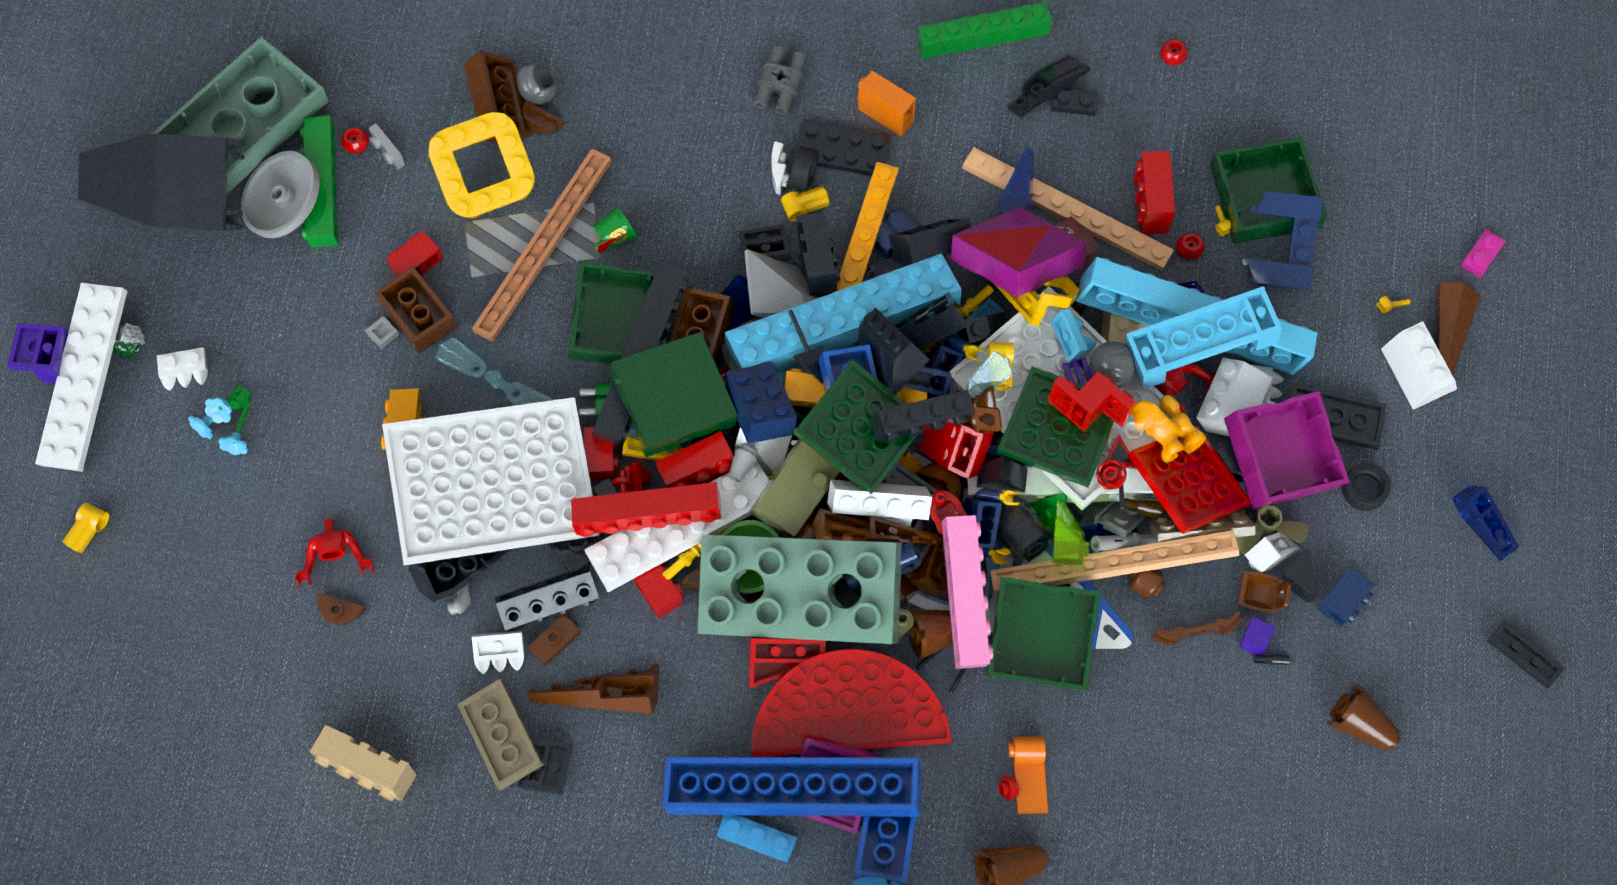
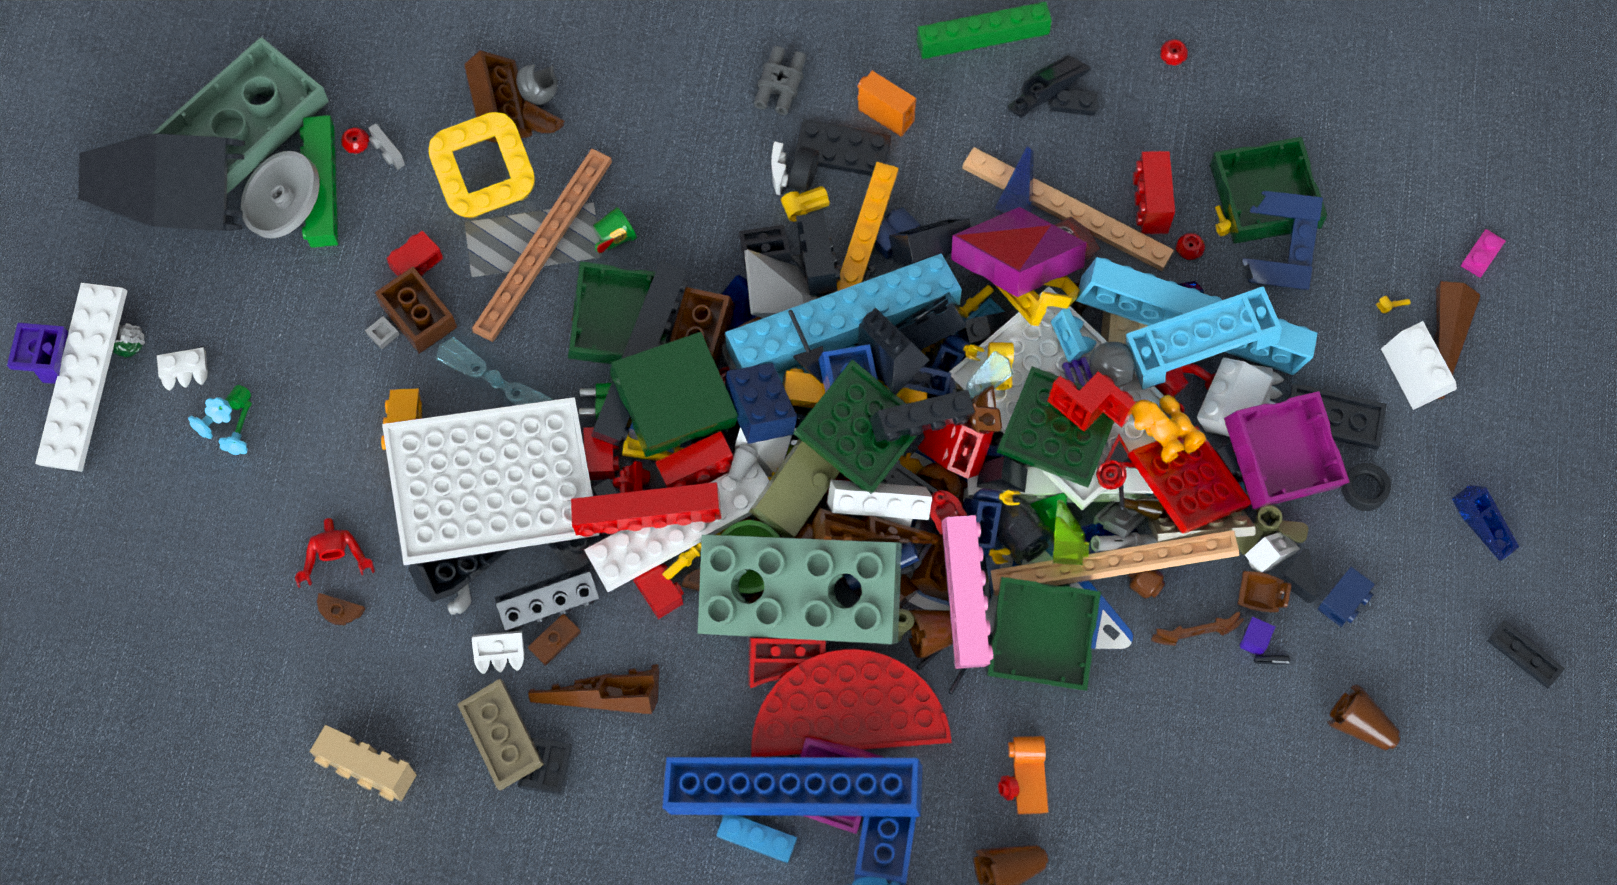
(88, 522): yellow piece -> none

